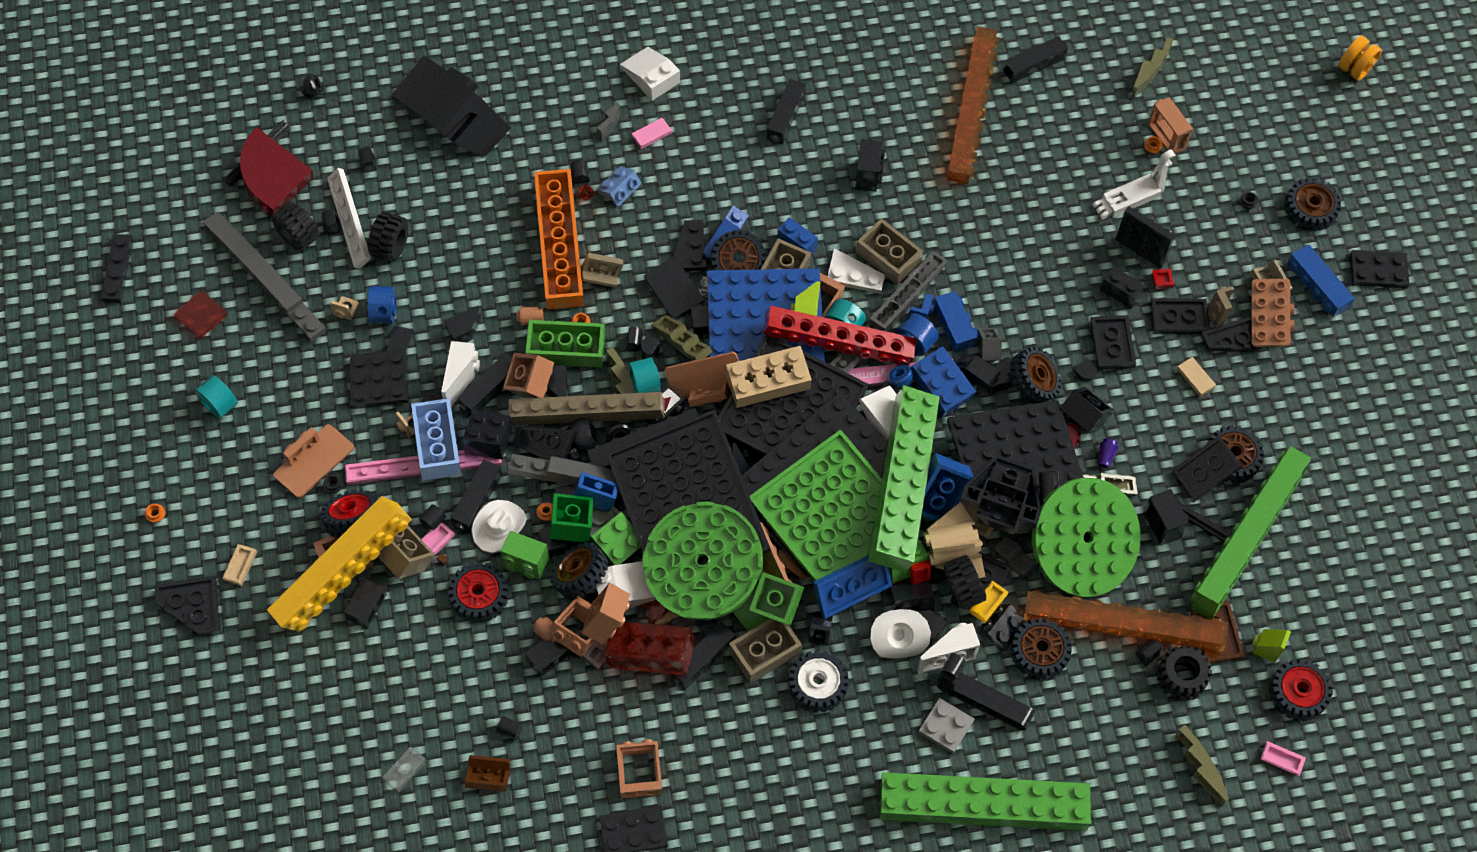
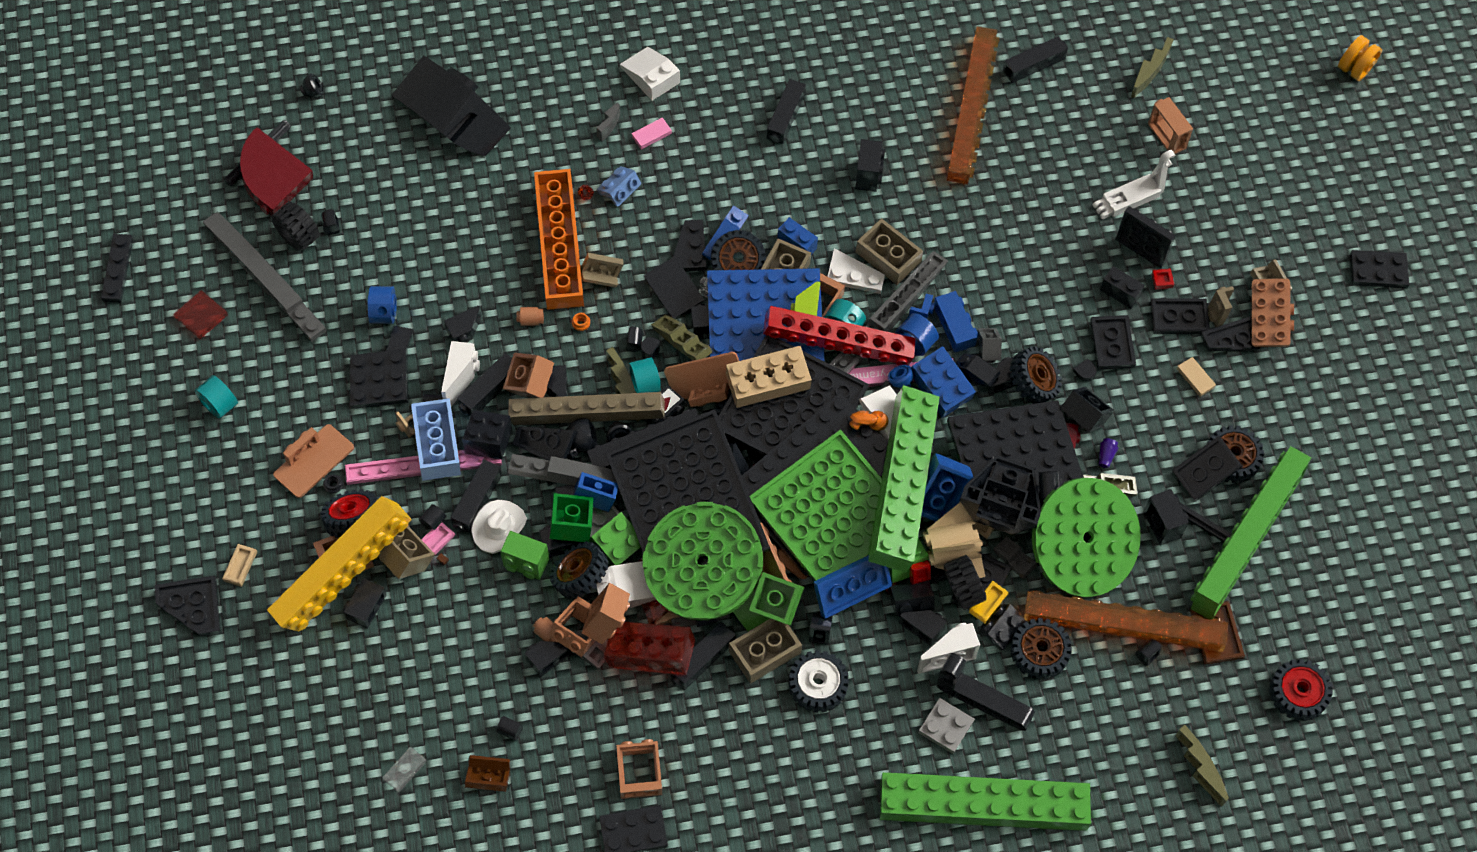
(154, 508): orange plate -> none
(341, 310): tan bracket -> none
(348, 218): white plate -> none
(367, 159): black brick -> none
(388, 236): black tyre -> none
(478, 606): wheel -> none
(544, 516): orange plate -> none
(567, 342): bright green brick -> none
(579, 171): black brick -> none
(876, 420): none -> orange arm
(900, 634): white hat -> none
(1153, 140): orange plate -> none
(1177, 686): black tyre -> none
(1250, 196): black plate -> none
(1270, 643): lime slope -> none
(1283, 758): bright pink tile -> none
(1301, 200): wheel -> none
(1320, 281): blue brick -> none

